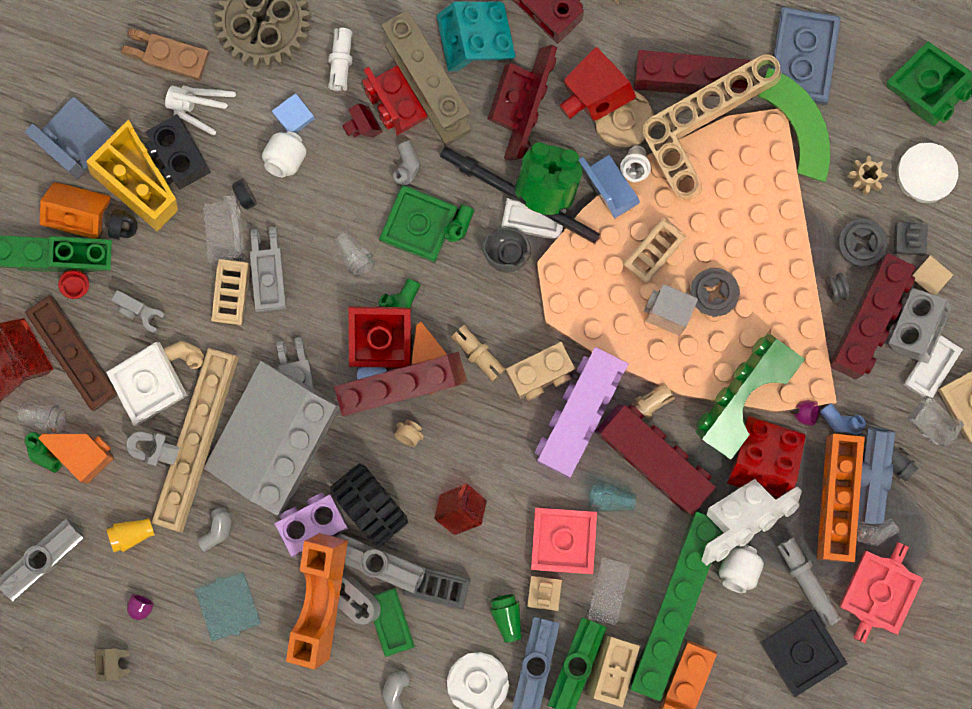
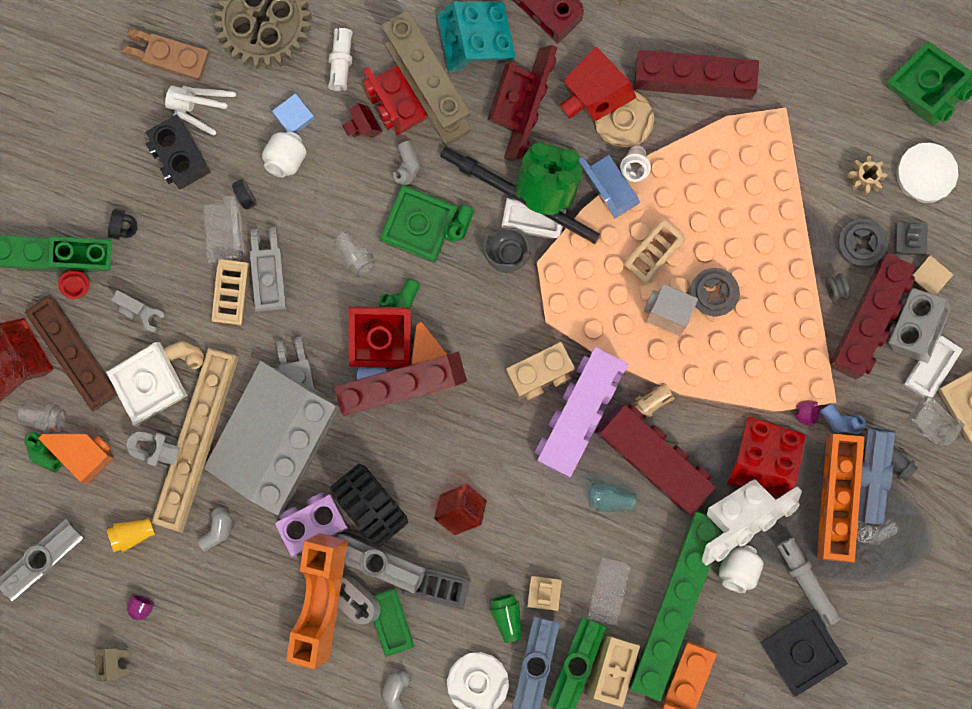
(71, 136): sand blue bracket -> none
(73, 210): orange panel -> none
(131, 176): yellow wedge -> none
(228, 606): clear light blue piece -> none
(408, 433): tan plate -> none
(478, 353): tan pin -> none
(564, 540): coral plate -> none
(703, 115): tan beam -> none
(724, 423): arch -> none
(807, 50): sand blue tile -> none
(807, 124): bright green tile -> none
(880, 592): coral plate -> none

